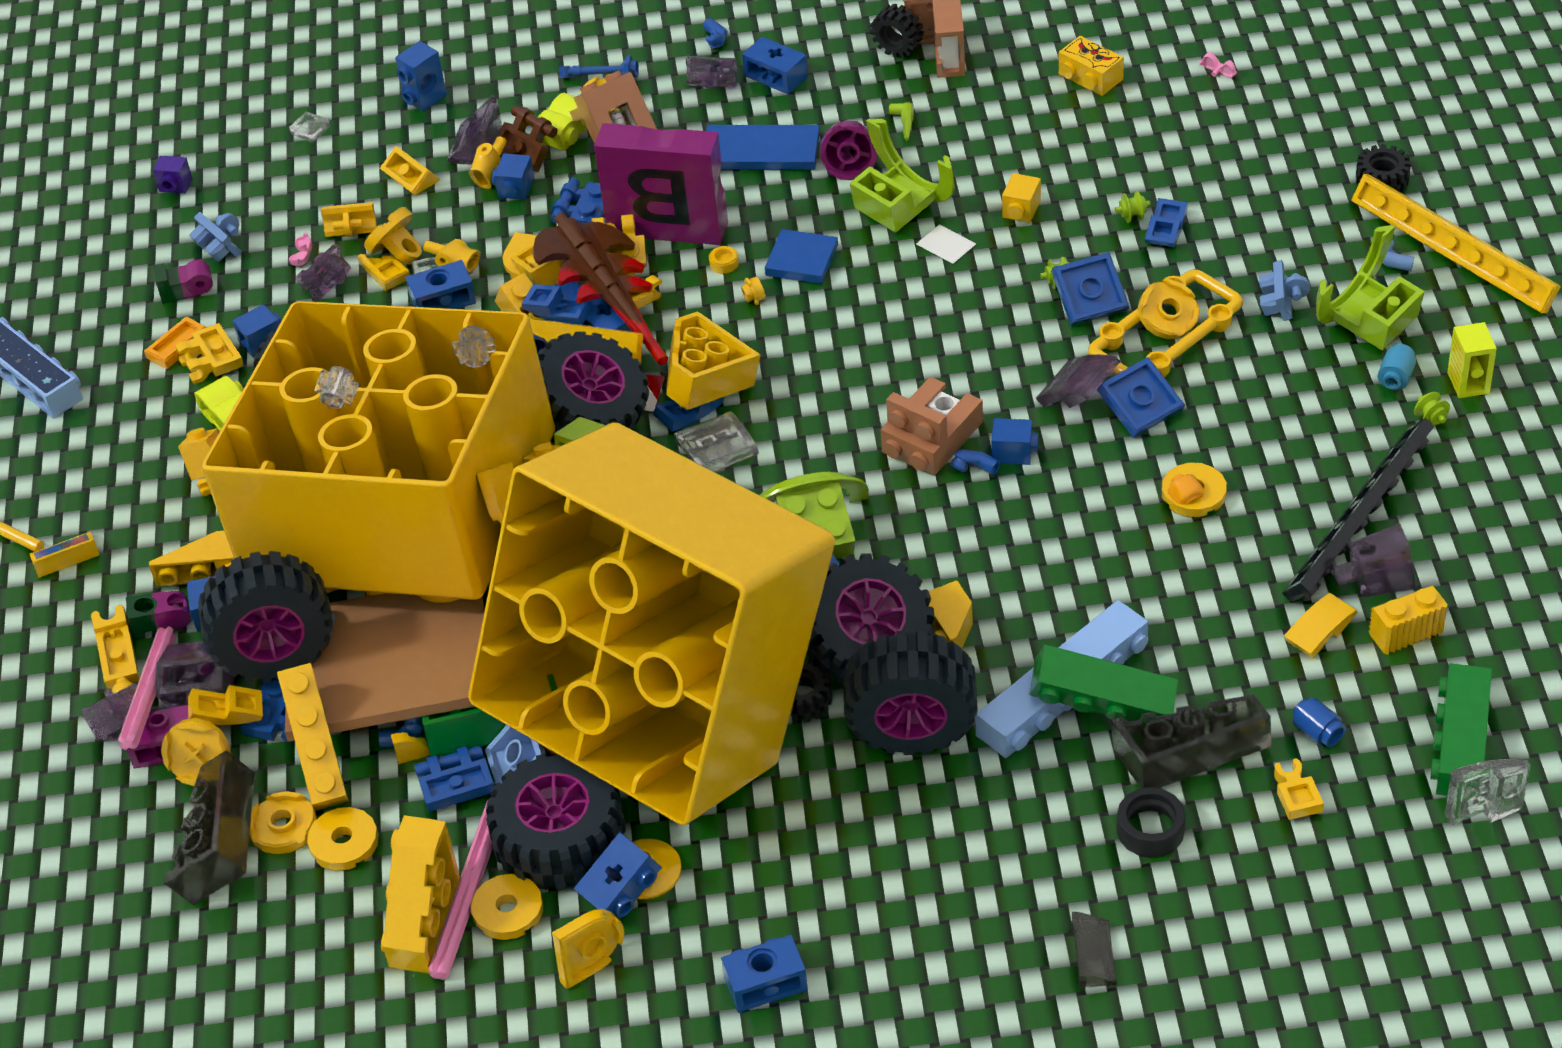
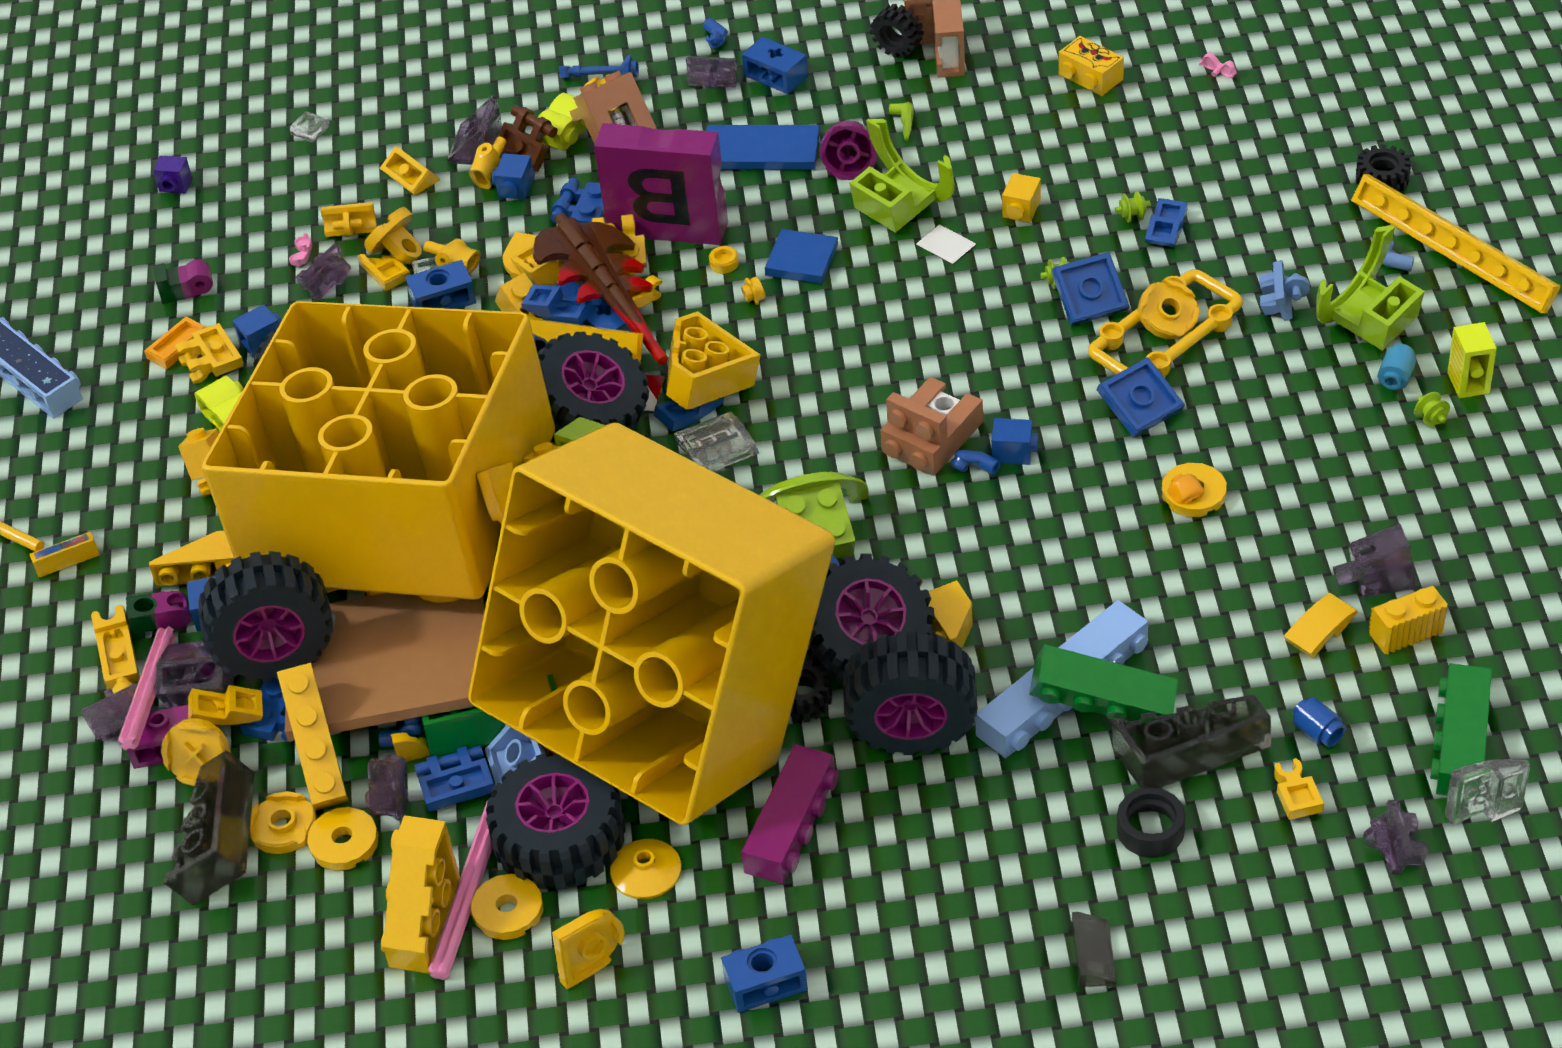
(225, 227): medium blue hips -> none
(336, 387): clear gear -> none
(387, 787): none -> hips
(420, 76): blue brick -> none
(473, 346): clear gear -> none
(618, 861): blue brick -> none
(789, 814): none -> magenta brick
(1078, 379): clear purple slope -> none
(1354, 517): black plate -> none
(1393, 835): none -> clear purple hips

